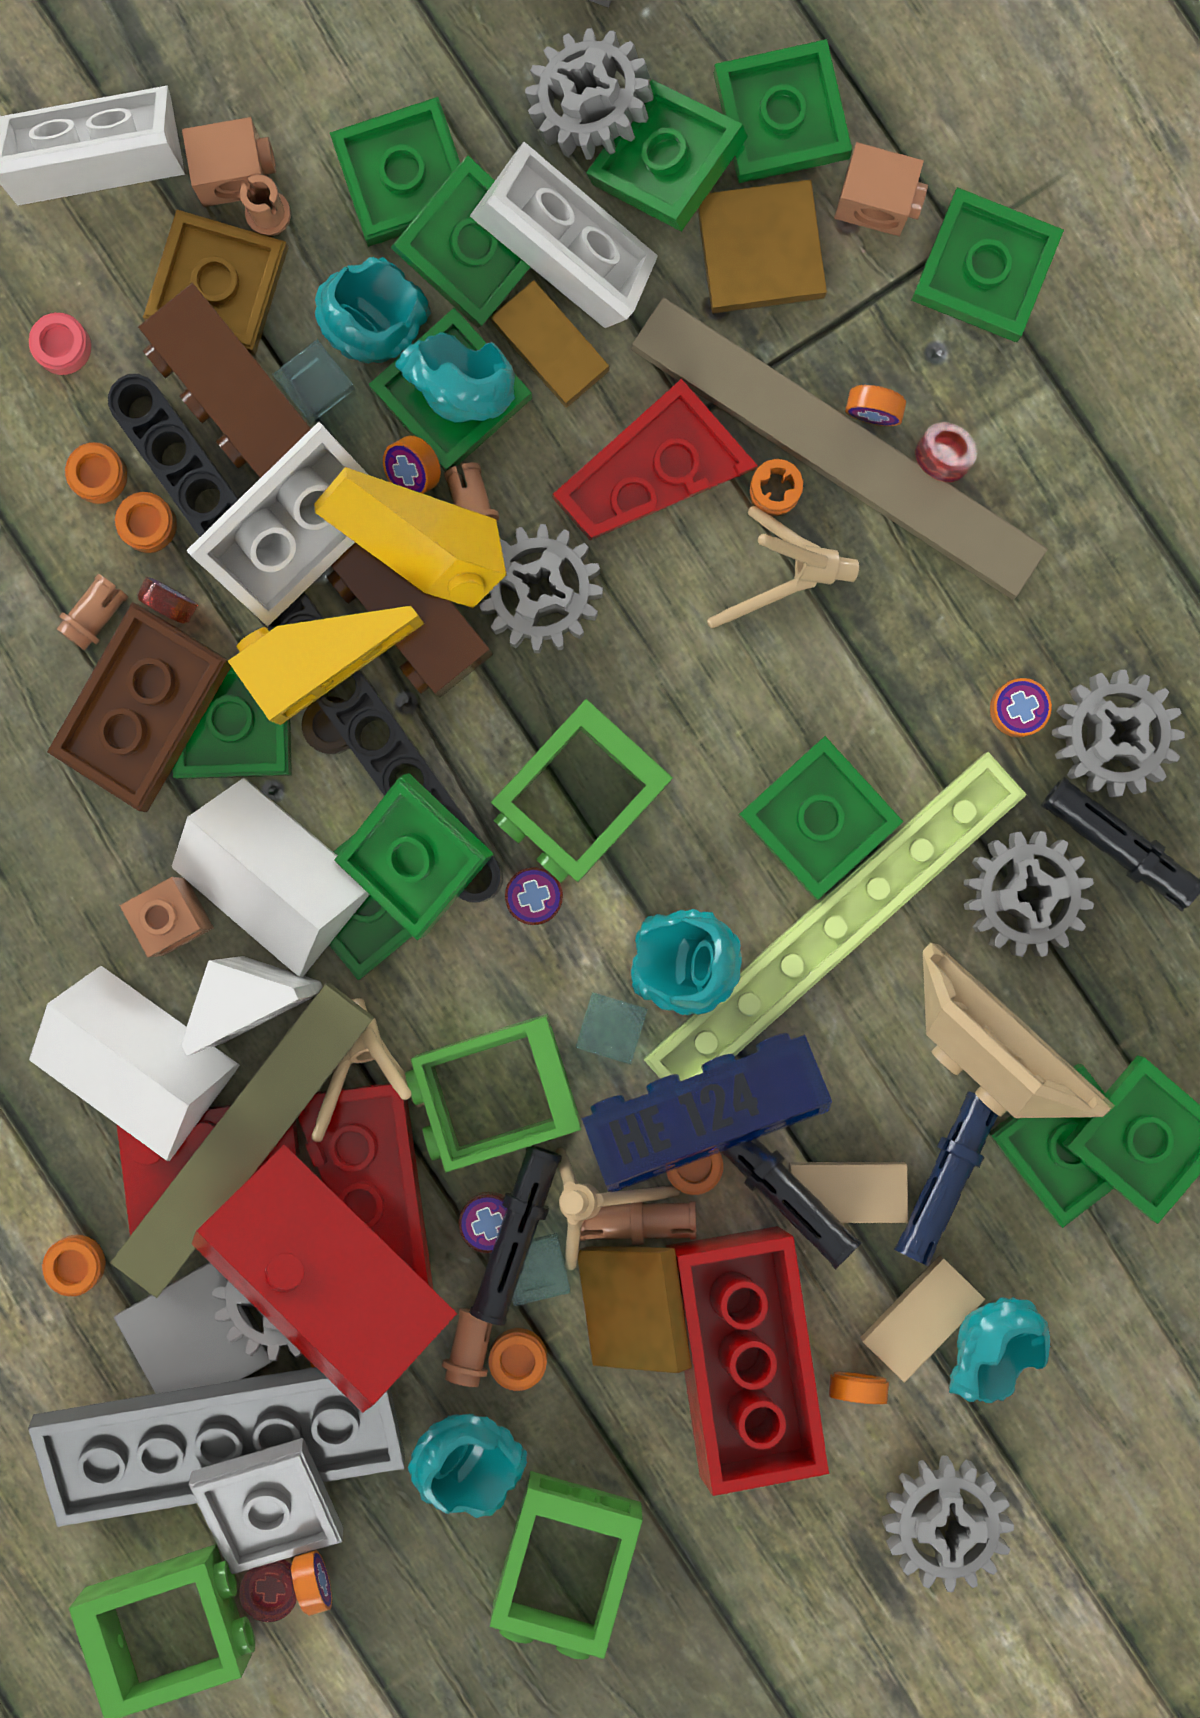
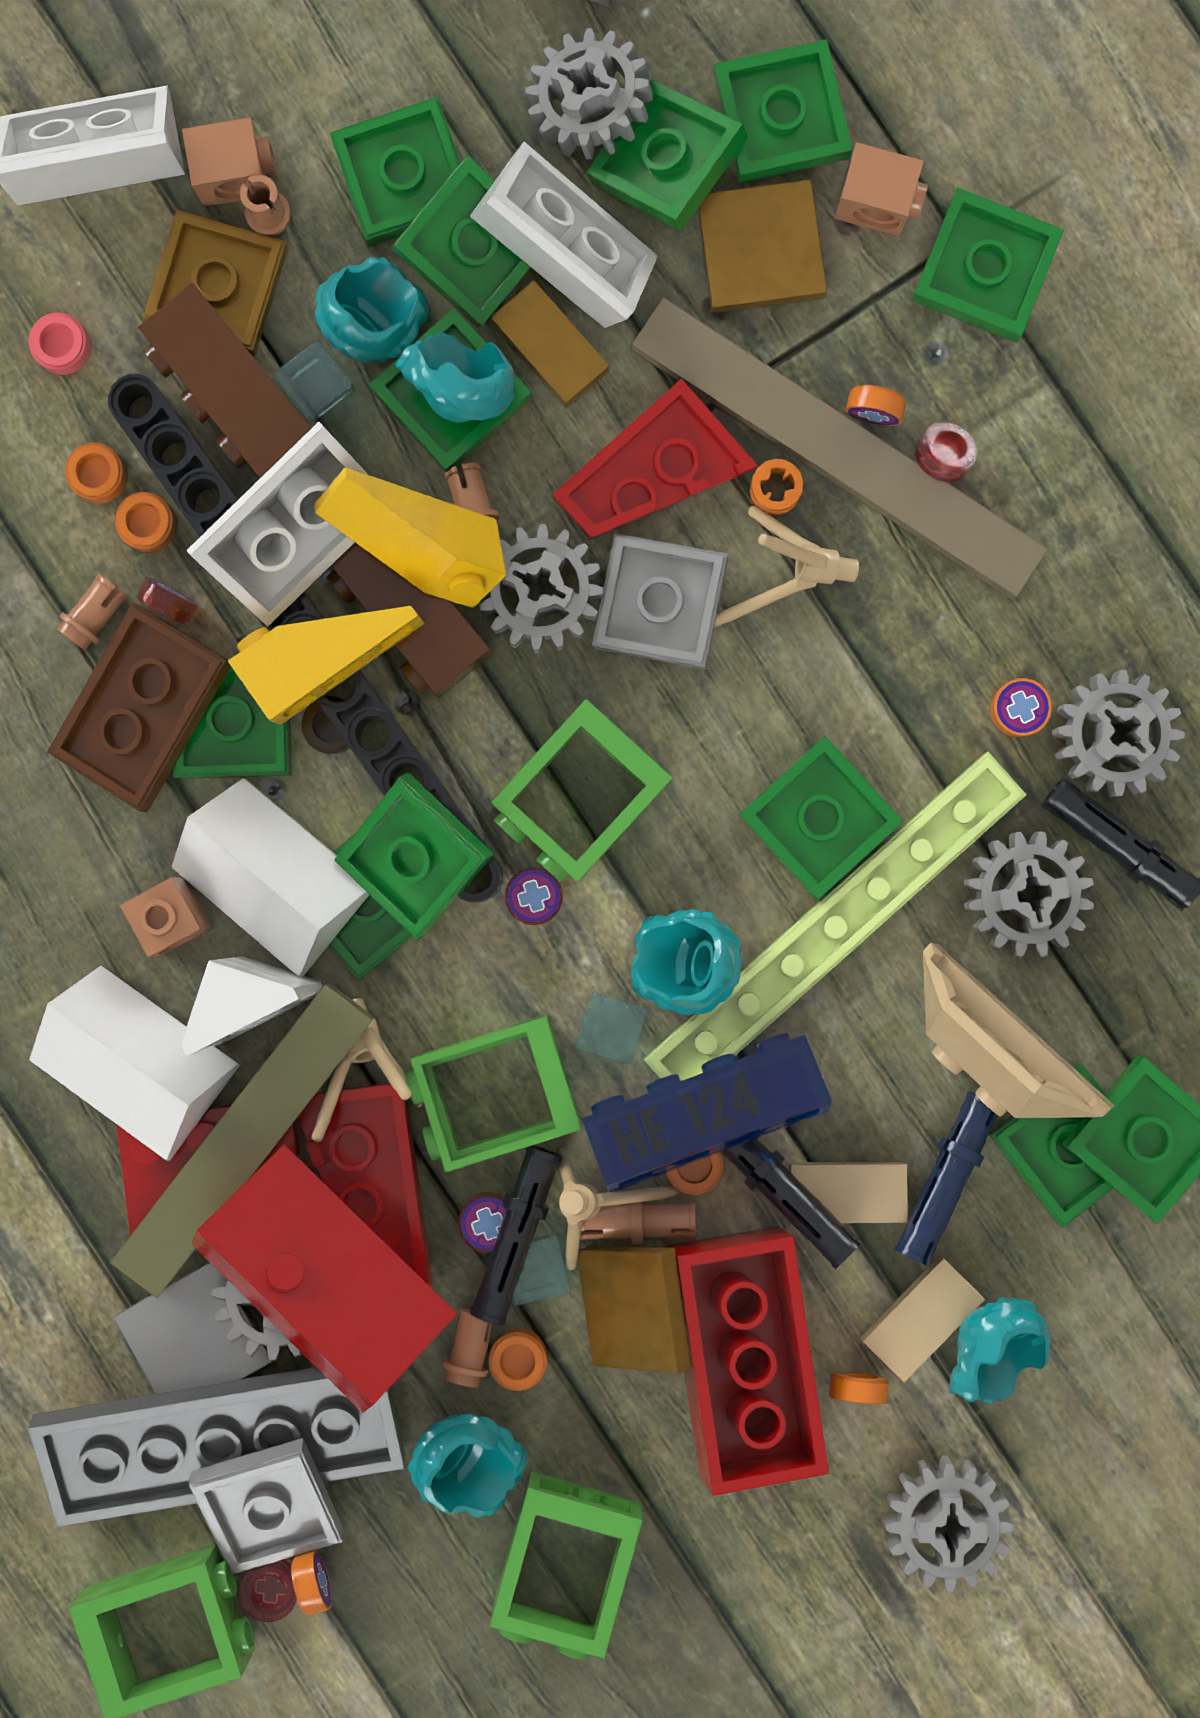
(73, 1265): orange tile -> none
(412, 464): tile -> none
(660, 601): none -> light grey tile

